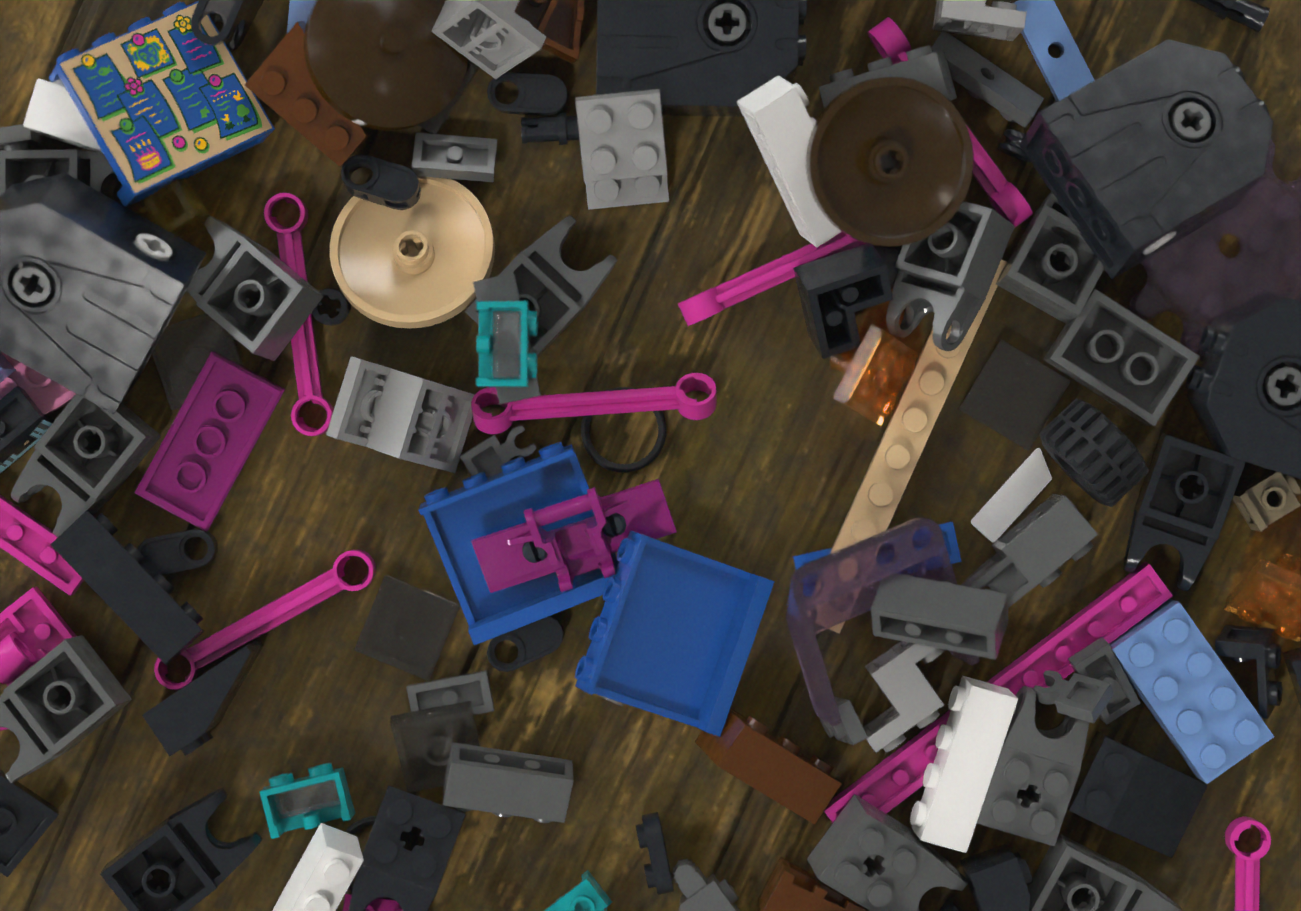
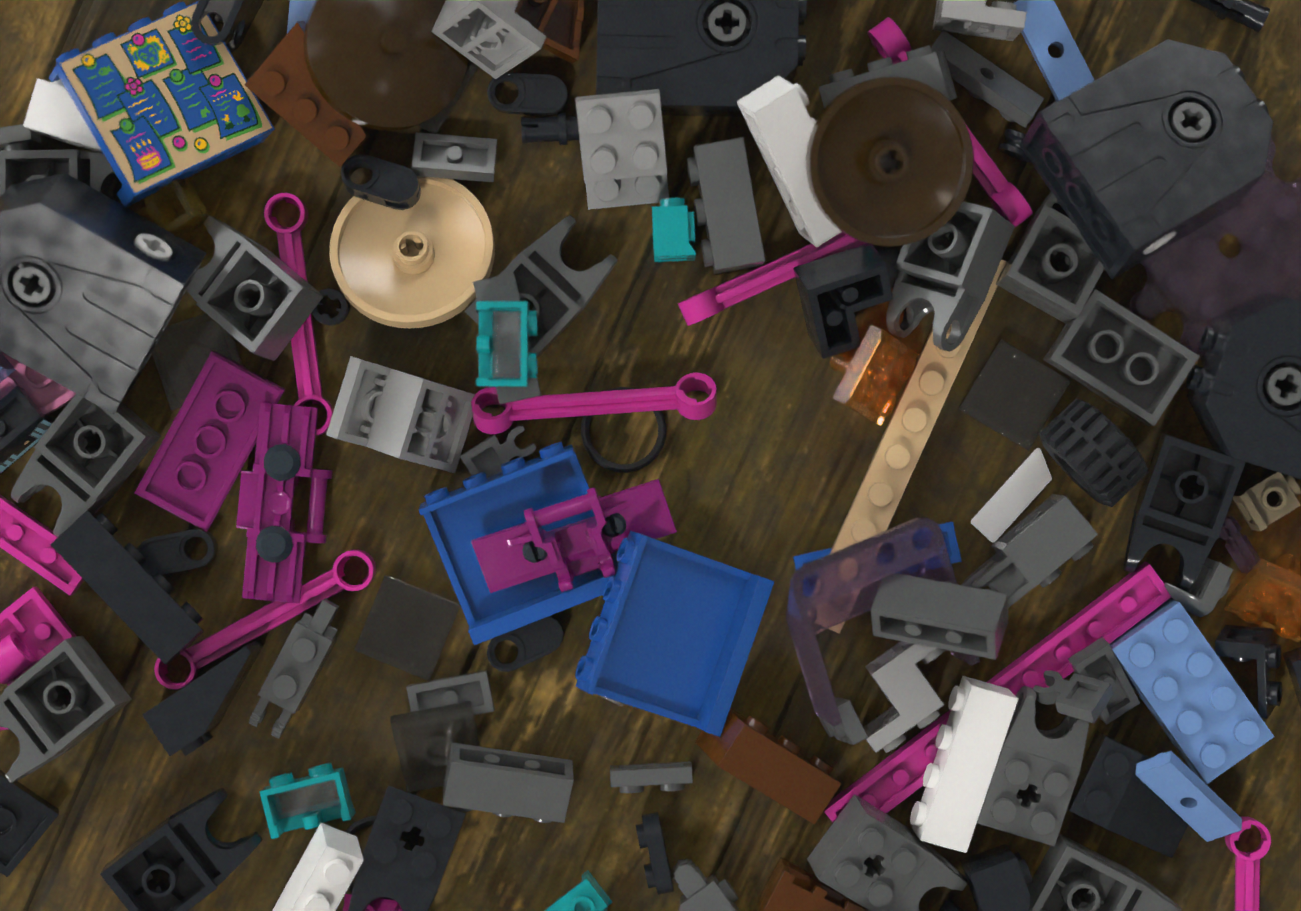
(266, 503): none -> magenta piece
(297, 666): none -> dark grey hinge
(634, 777): none -> dark grey plate
(673, 231): none -> teal window
(726, 206): none -> dark grey brick
(1188, 796): none -> medium blue tile
(1206, 590): none -> dark grey plate
(1238, 545): none -> axle

